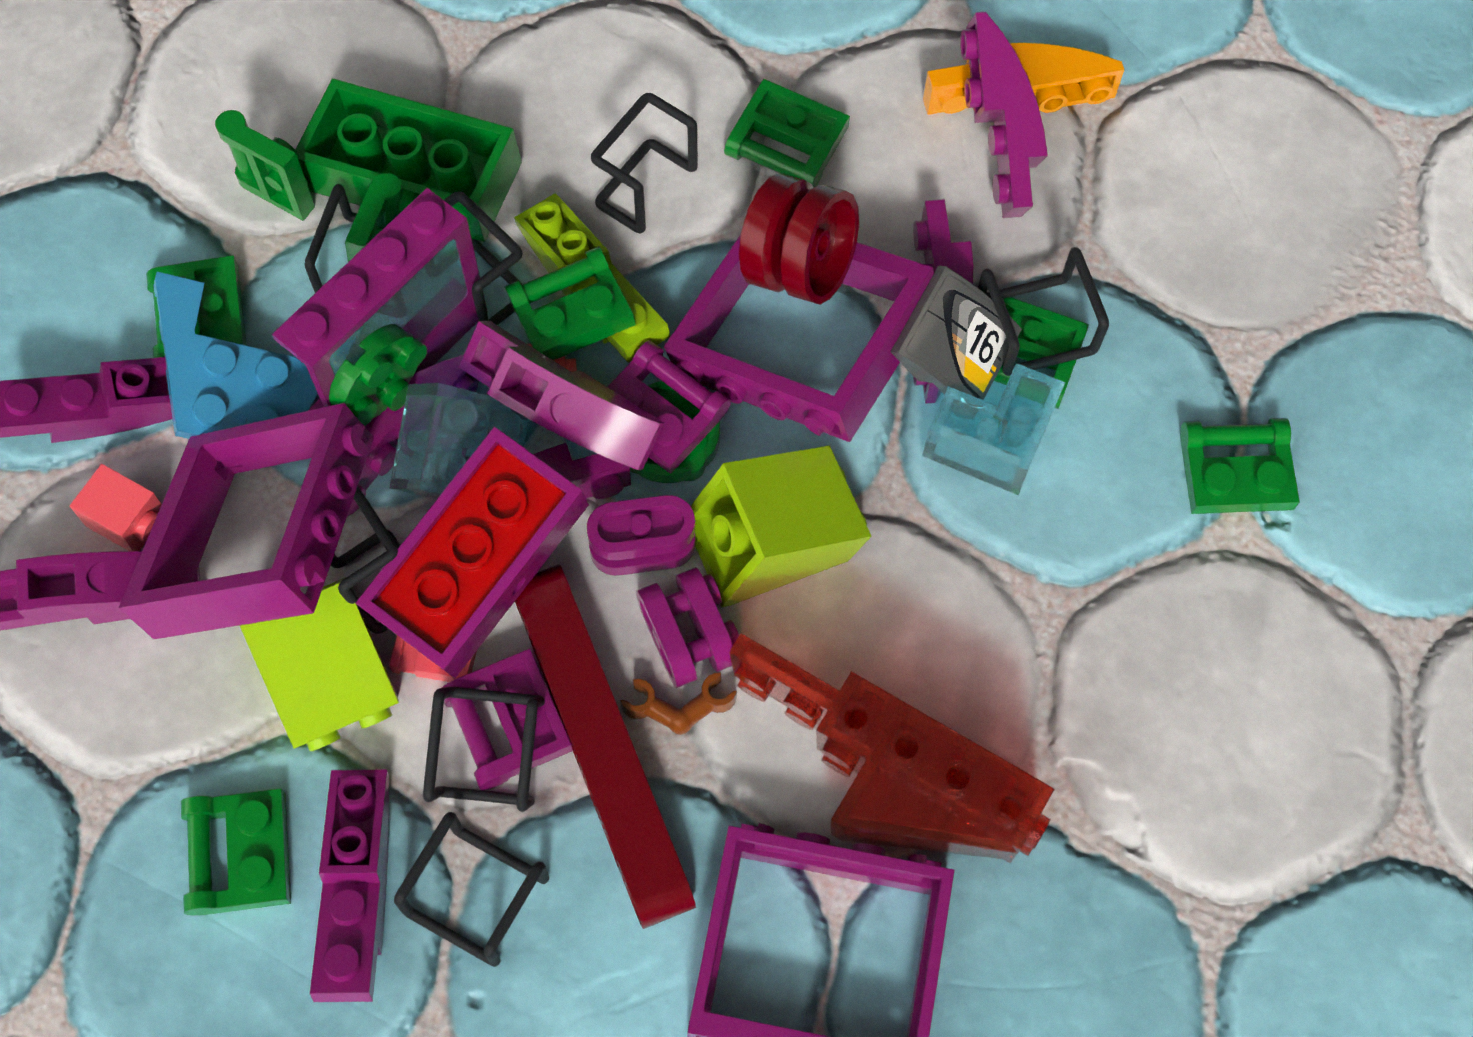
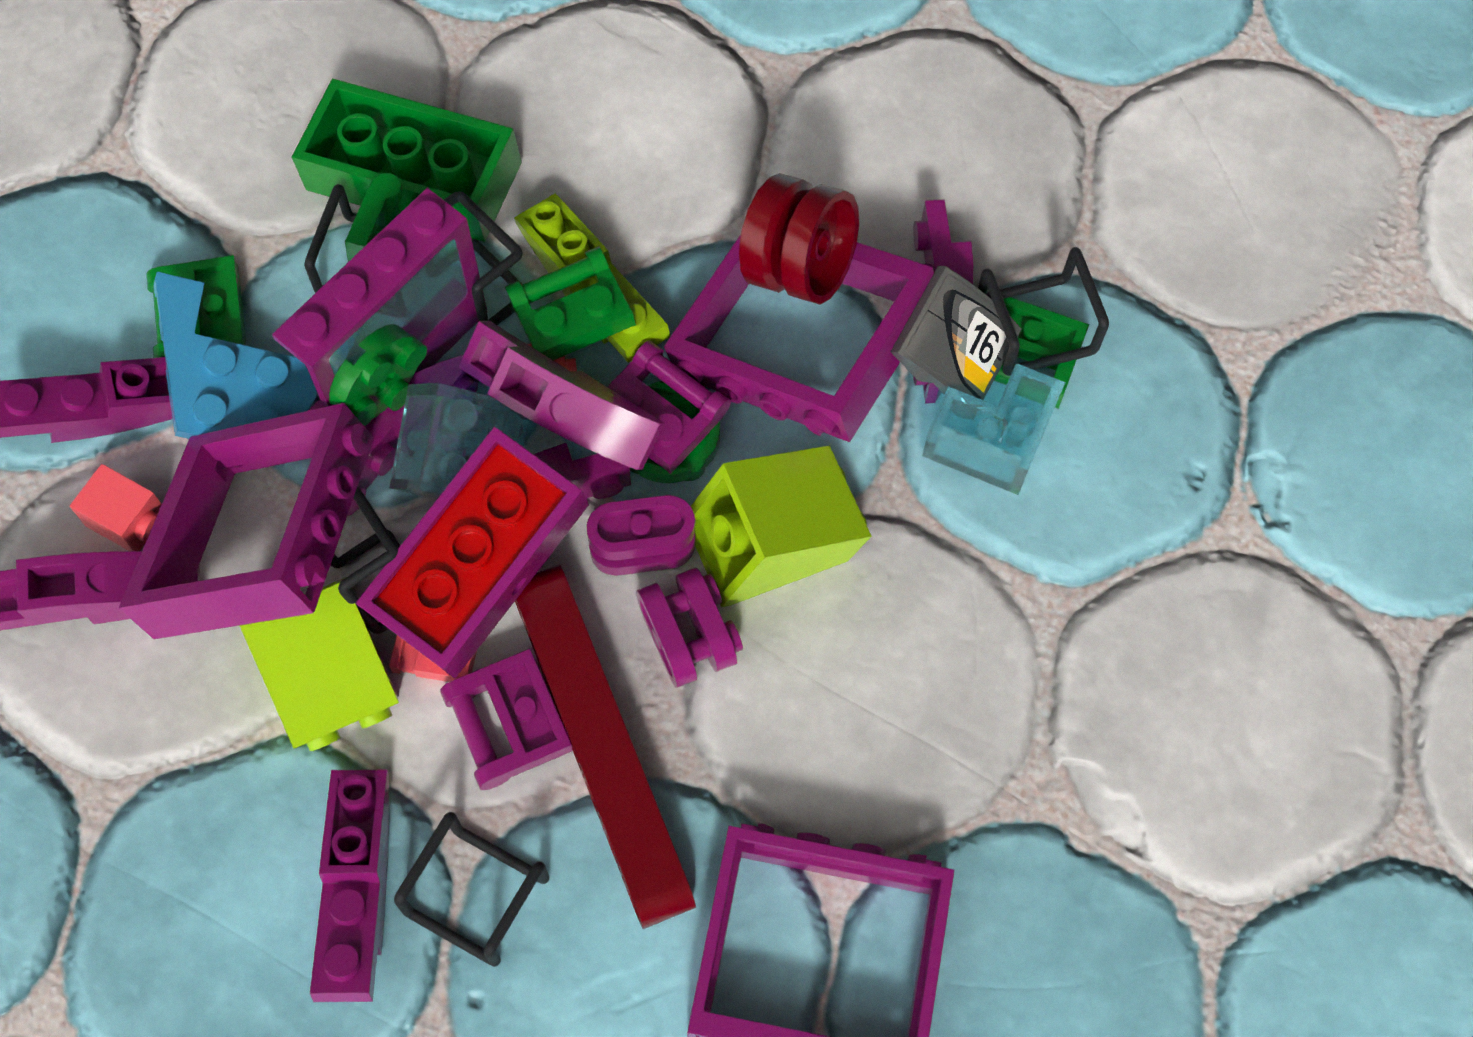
(254, 851): green plate -> none
(266, 165): green plate -> none
(522, 798): black piece -> none
(622, 175): black piece -> none
(682, 719): dark orange arm -> none
(793, 122): green plate -> none
(915, 775): clear red wedge -> none
(1003, 95): magenta slope -> none
(1056, 73): light orange slope -> none
(1239, 481): green plate -> none

